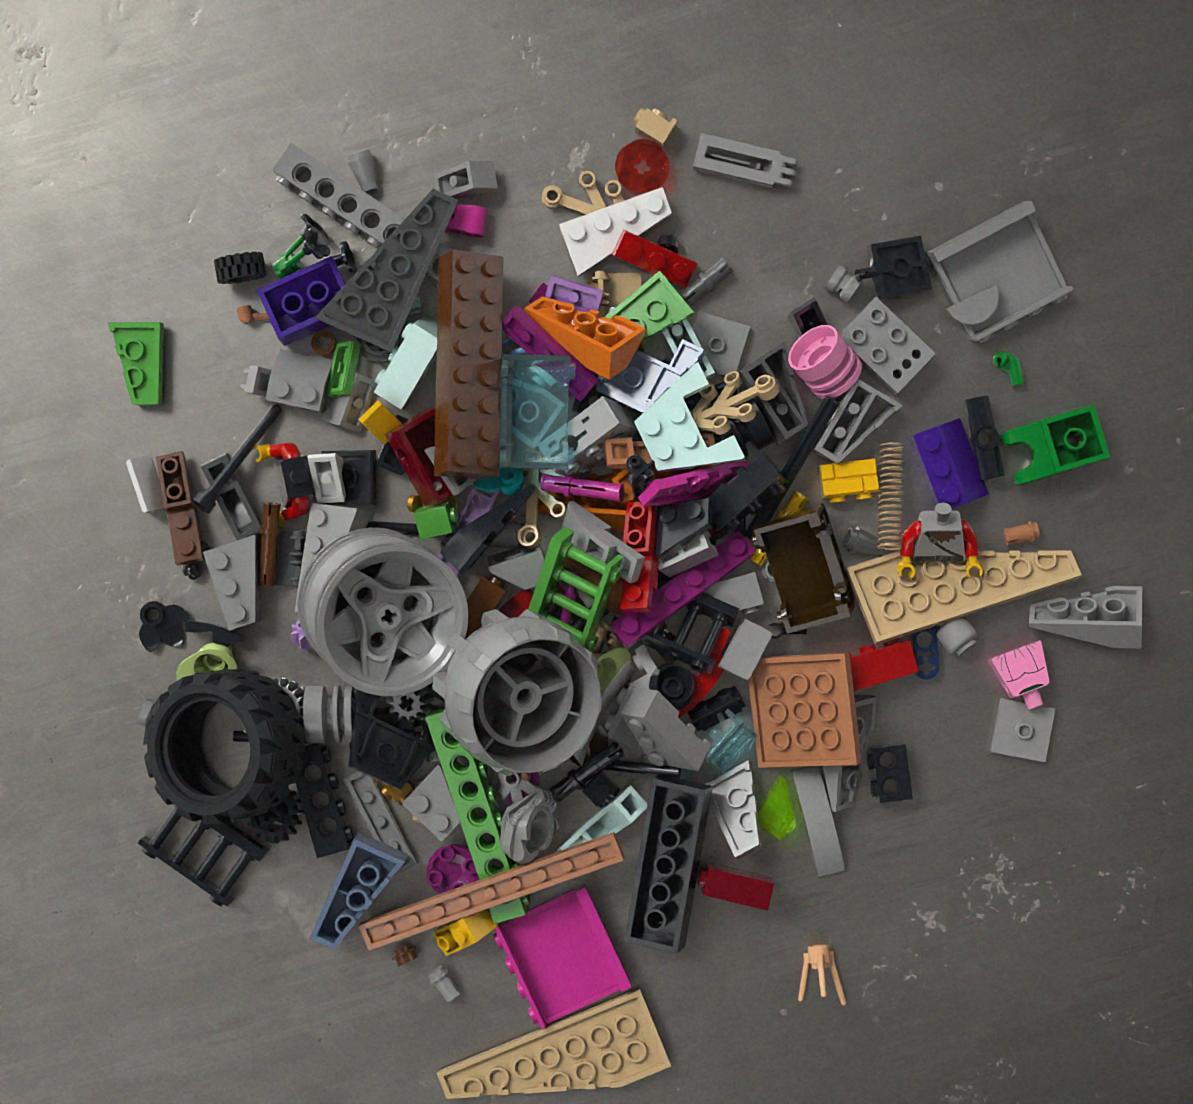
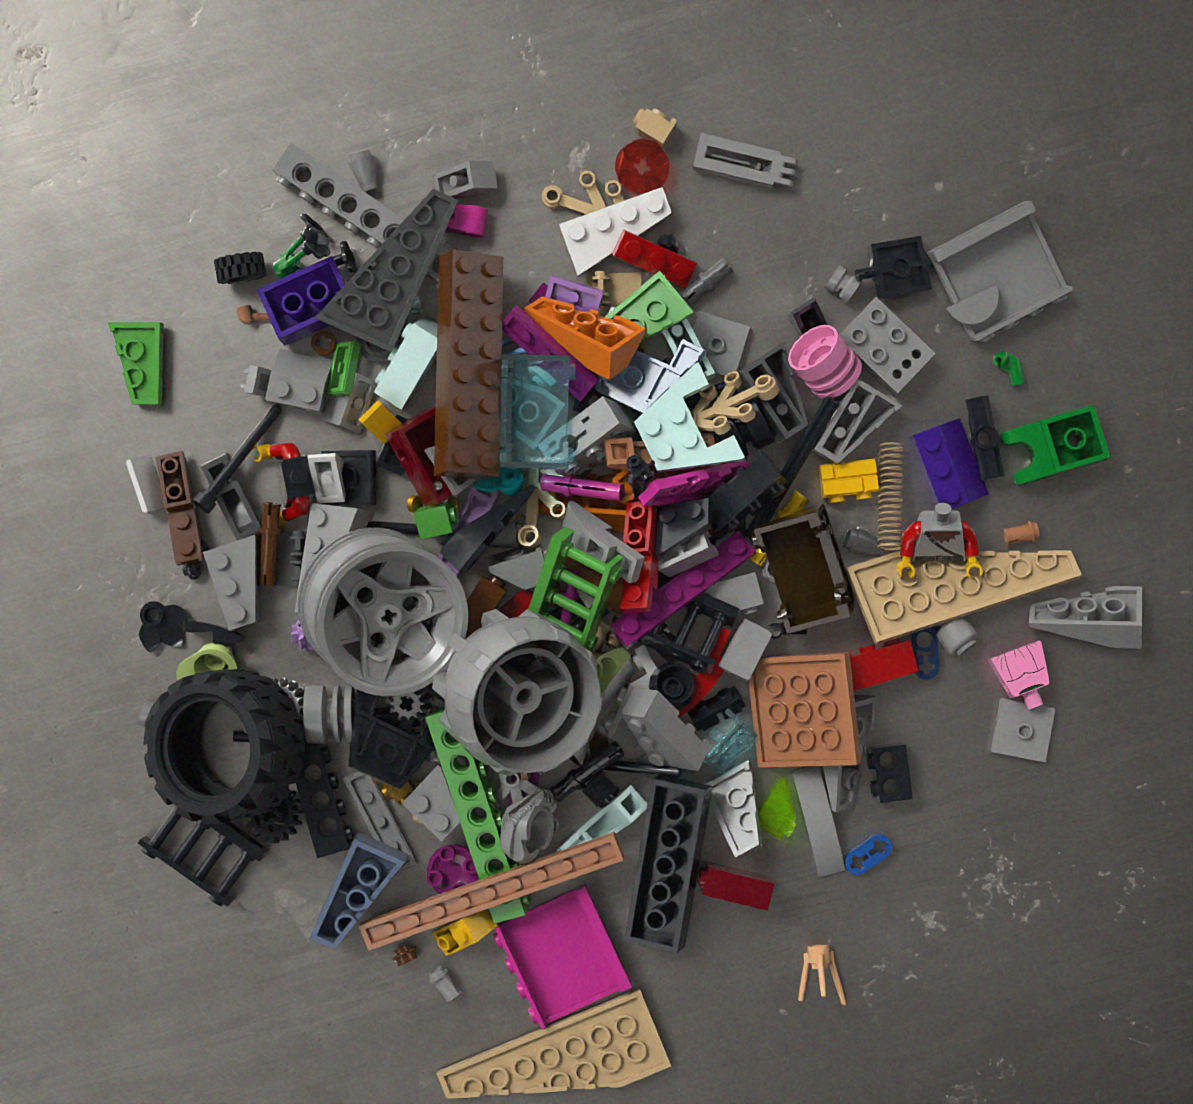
(871, 859): none -> blue beam

